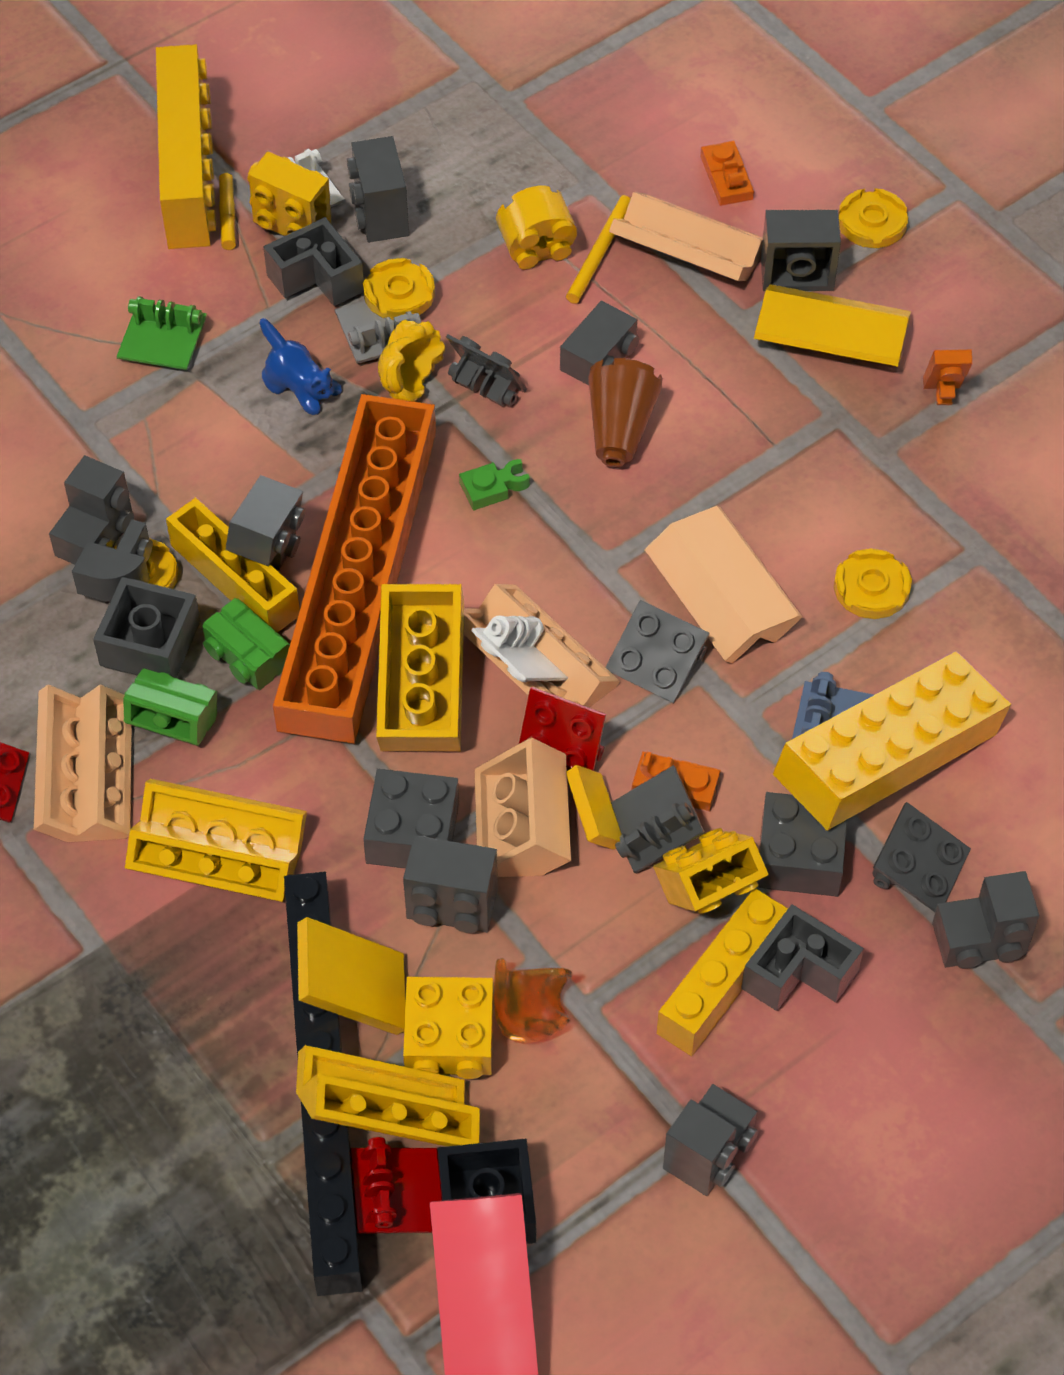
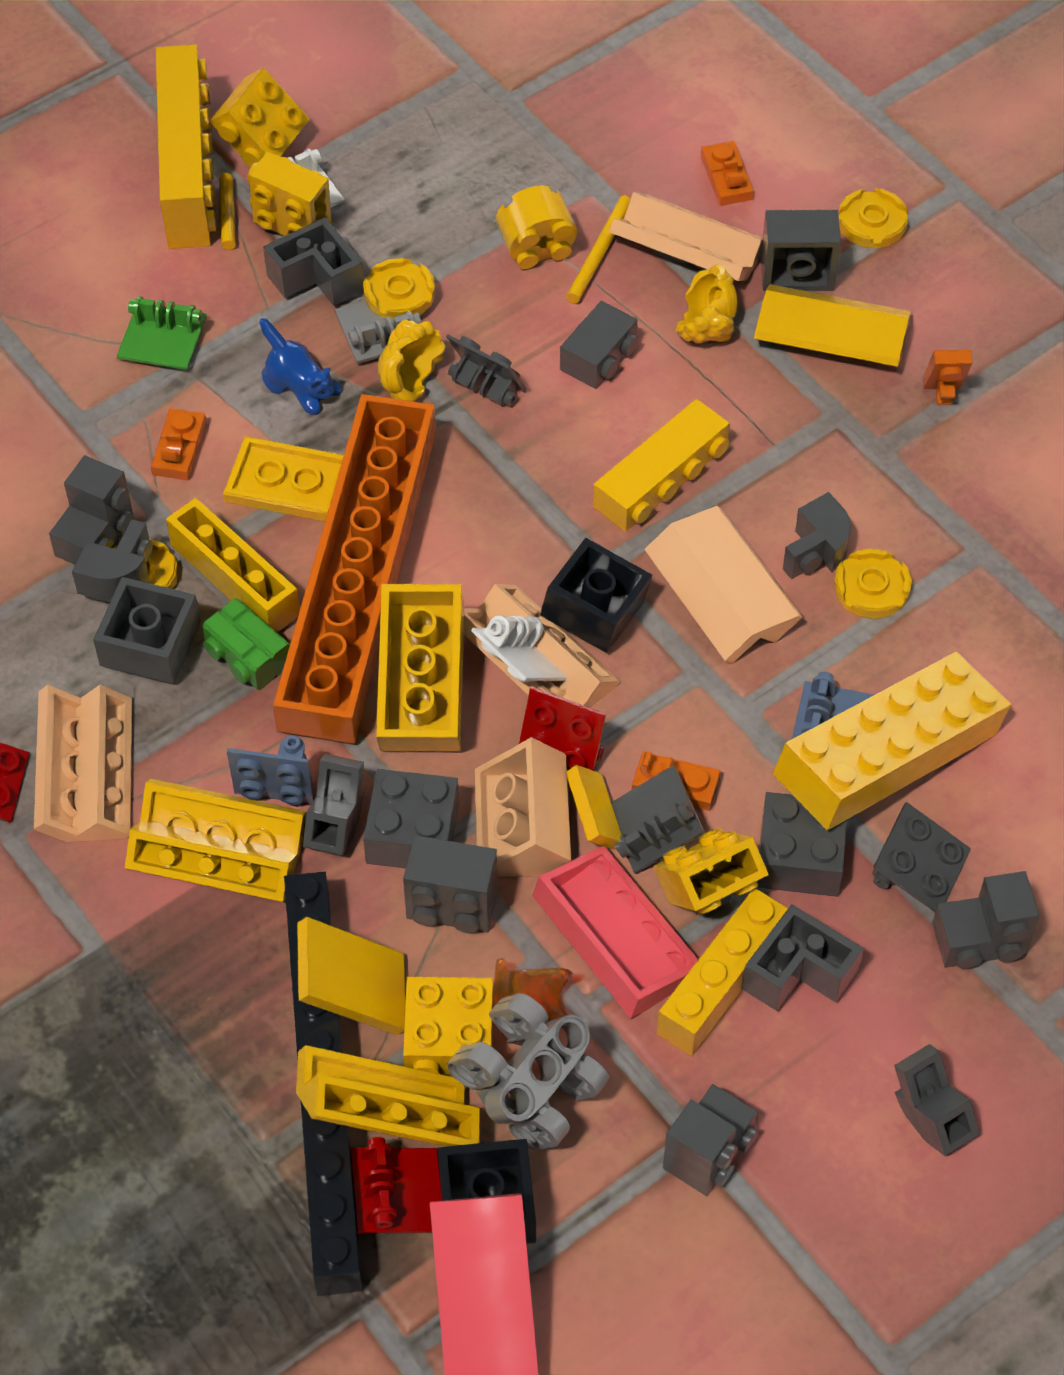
(170, 706): bright green brick -> none
(178, 444): none -> orange plate
(259, 118): none -> yellow brick
(267, 523): dark grey brick -> none
(271, 775): none -> sand blue hinge
(283, 478): none -> yellow tile
(337, 805): none -> dark grey brick
(378, 189): dark grey brick -> none
(489, 485): bright green plate -> none
(566, 1067): none -> light grey piece
(596, 595): none -> black brick
(615, 929): none -> coral slope
(621, 407): dark orange cone -> none
(657, 651): dark grey hinge -> none
(661, 465): none -> yellow brick
(710, 307): none -> yellow hair
(823, 534): none -> dark grey brick
(931, 1104): none -> dark grey brick

